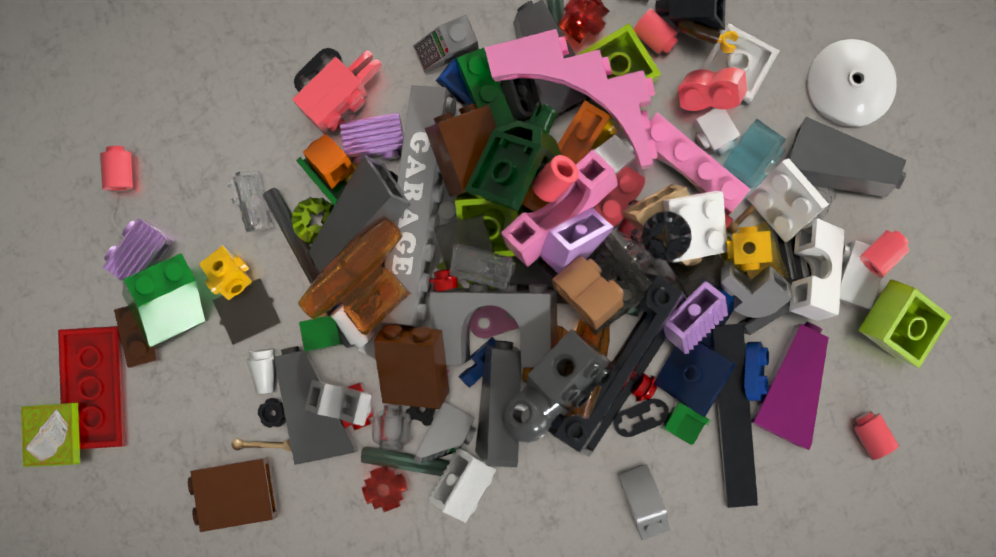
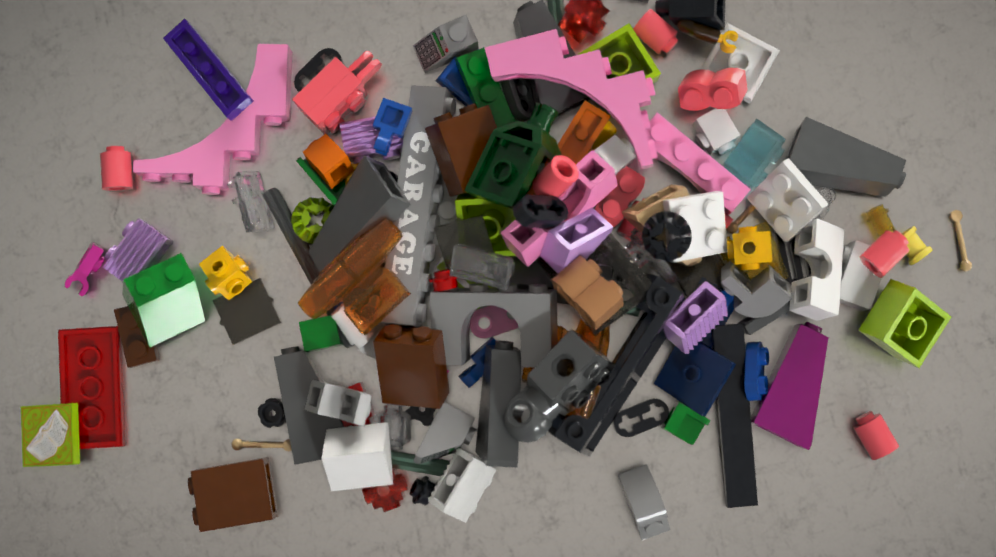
(90, 261): none -> dark pink plate
(208, 69): none -> dark purple plate
(210, 159): none -> bright pink arch
(262, 369): white cone -> none
(358, 457): none -> white slope
(390, 121): none -> blue plate
(421, 490): none -> black plate
(547, 211): none -> black beam
(644, 388): red plate -> none
(838, 96): white dish -> none
(880, 219): none -> clear yellow pin
(916, 246): none -> light yellow bush
(955, 216): none -> tan hinge

